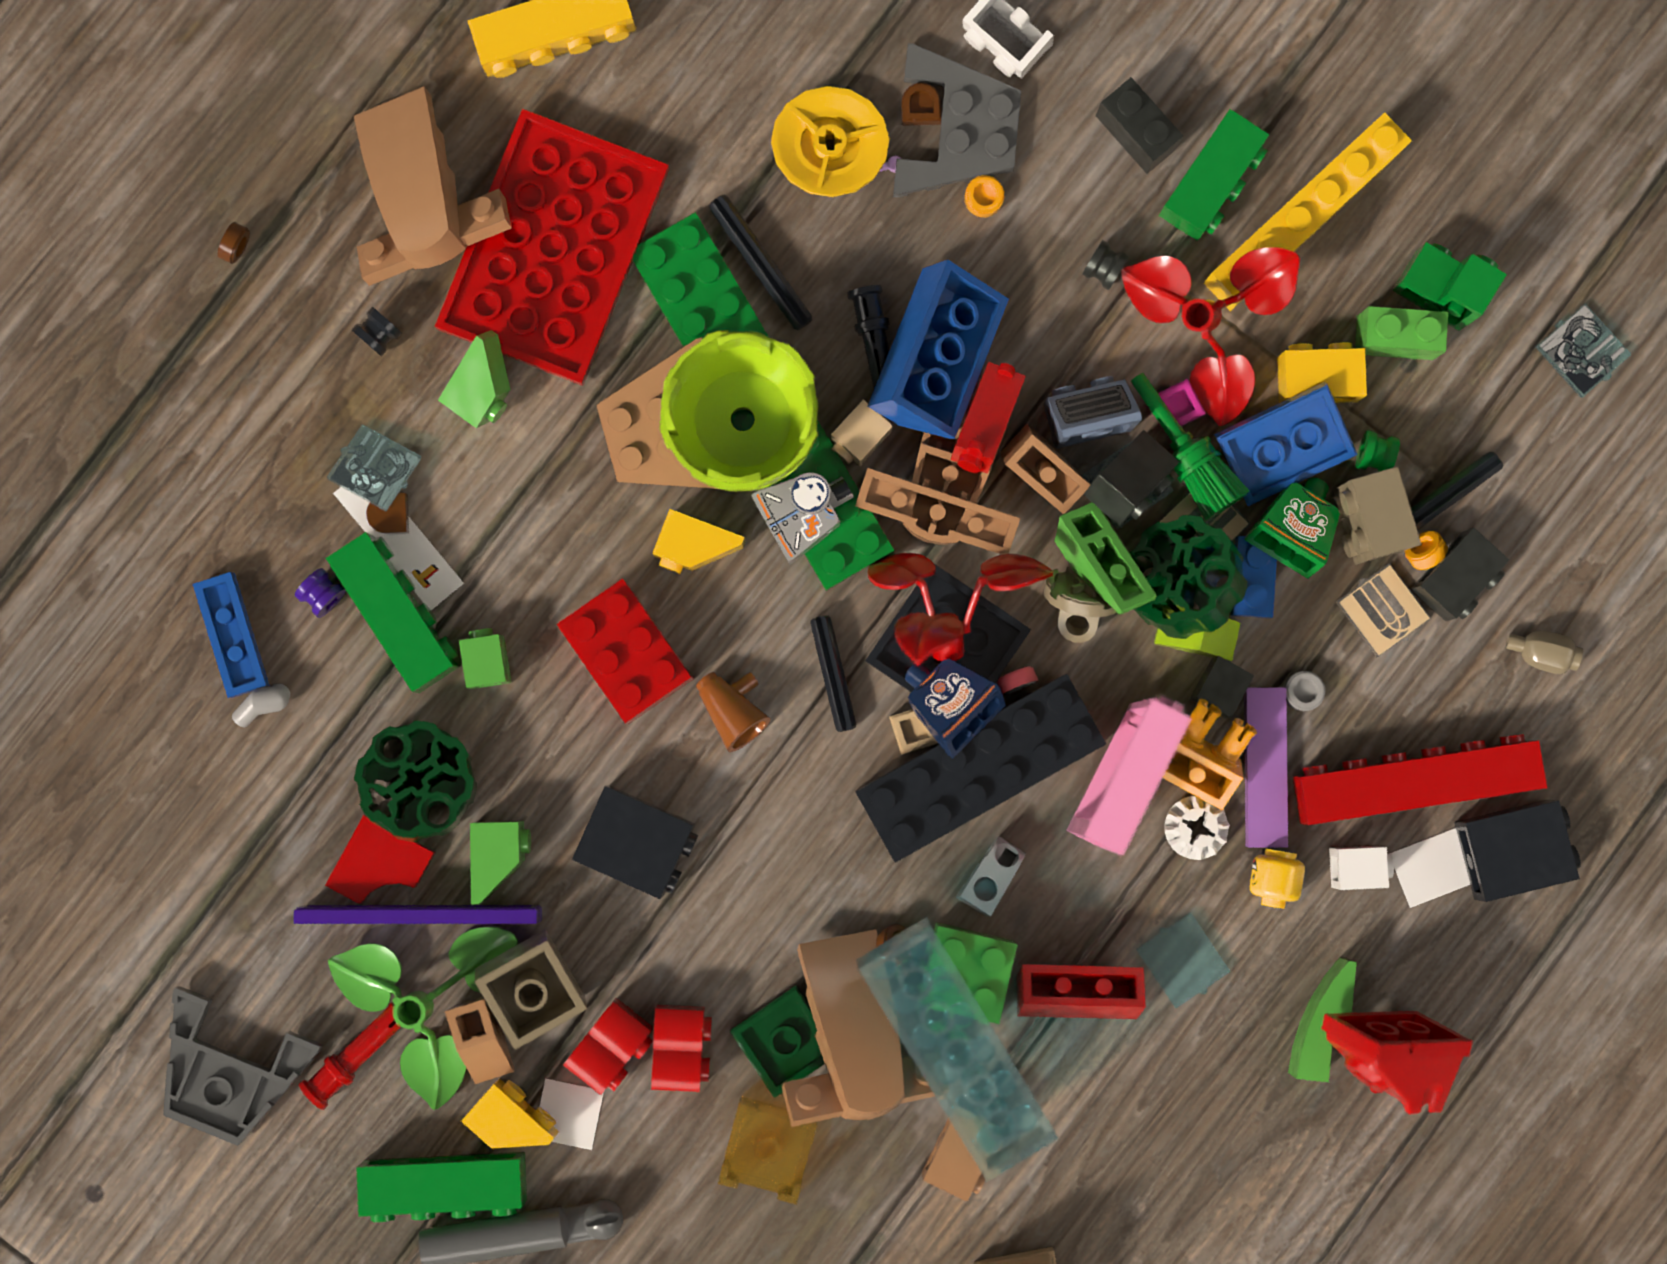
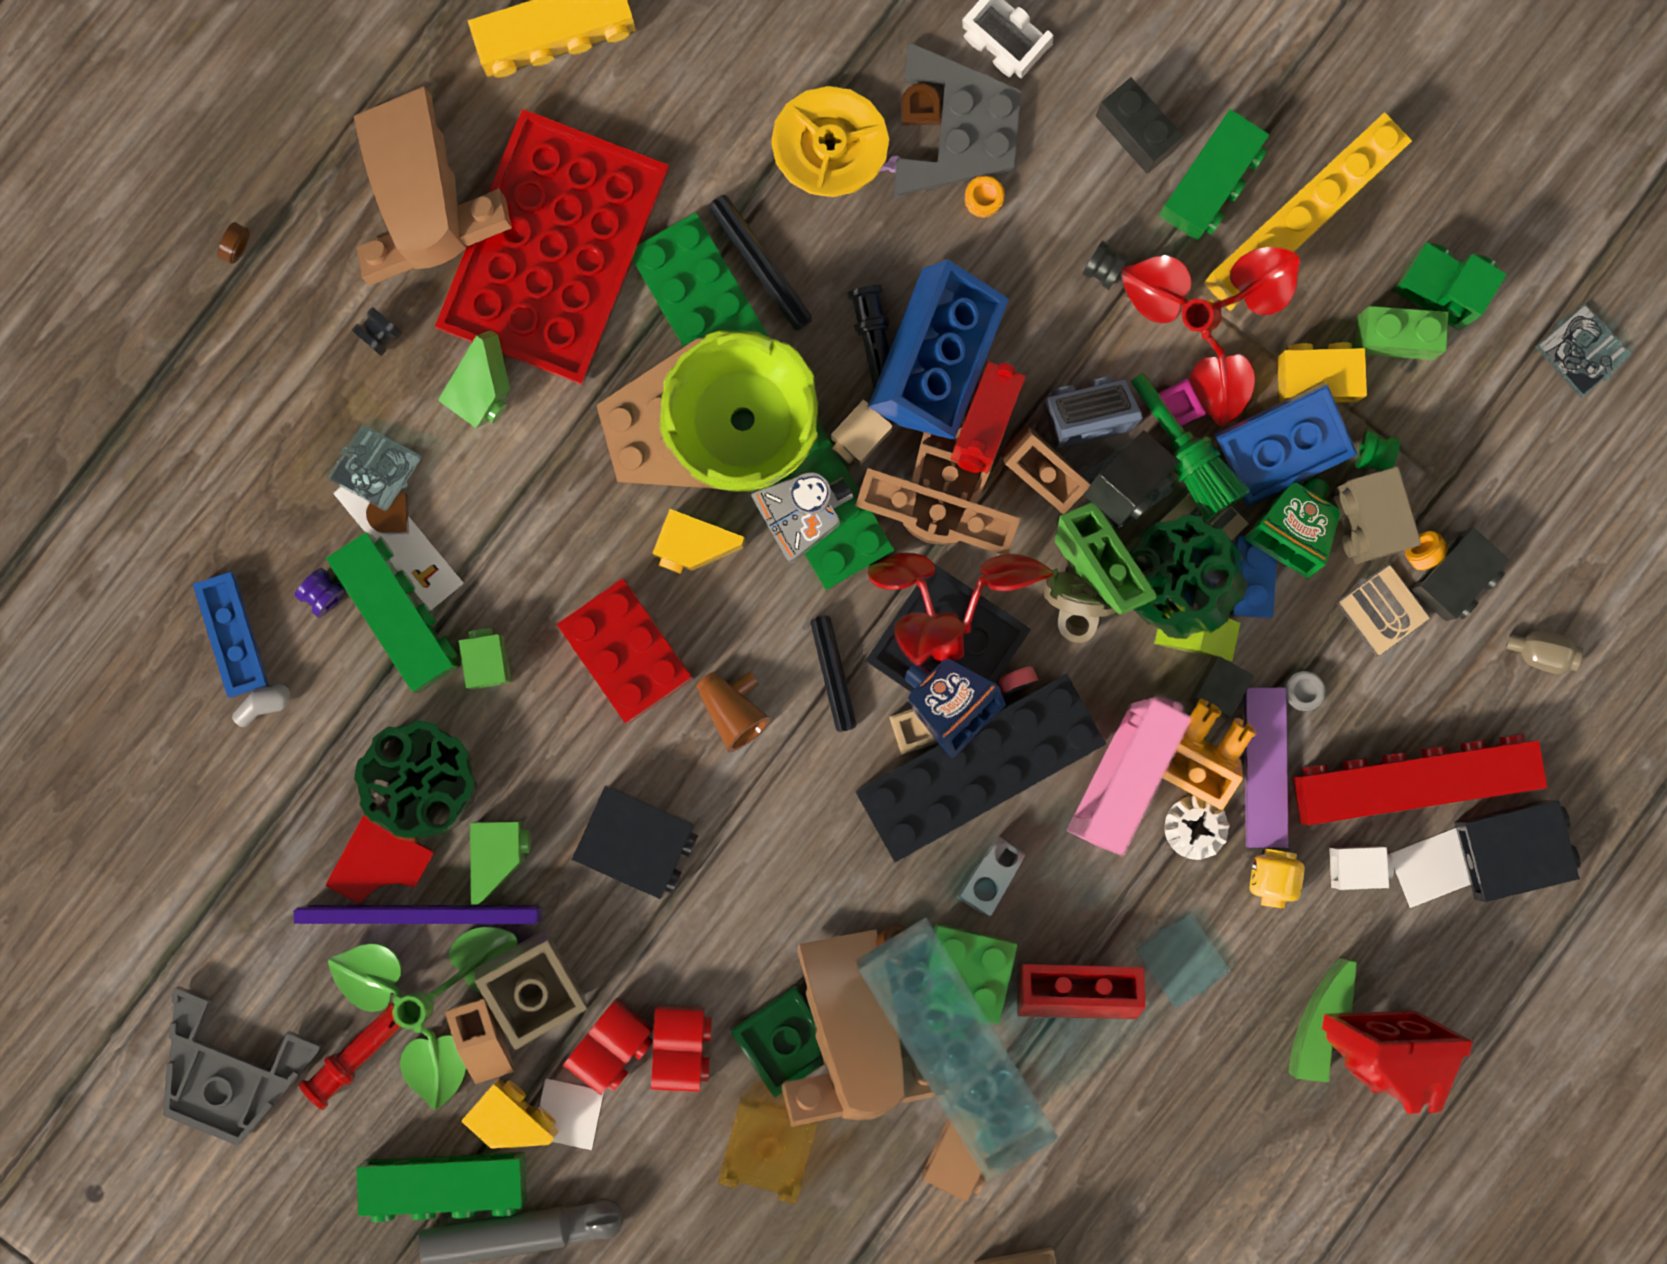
(1456, 488): black axle -> none

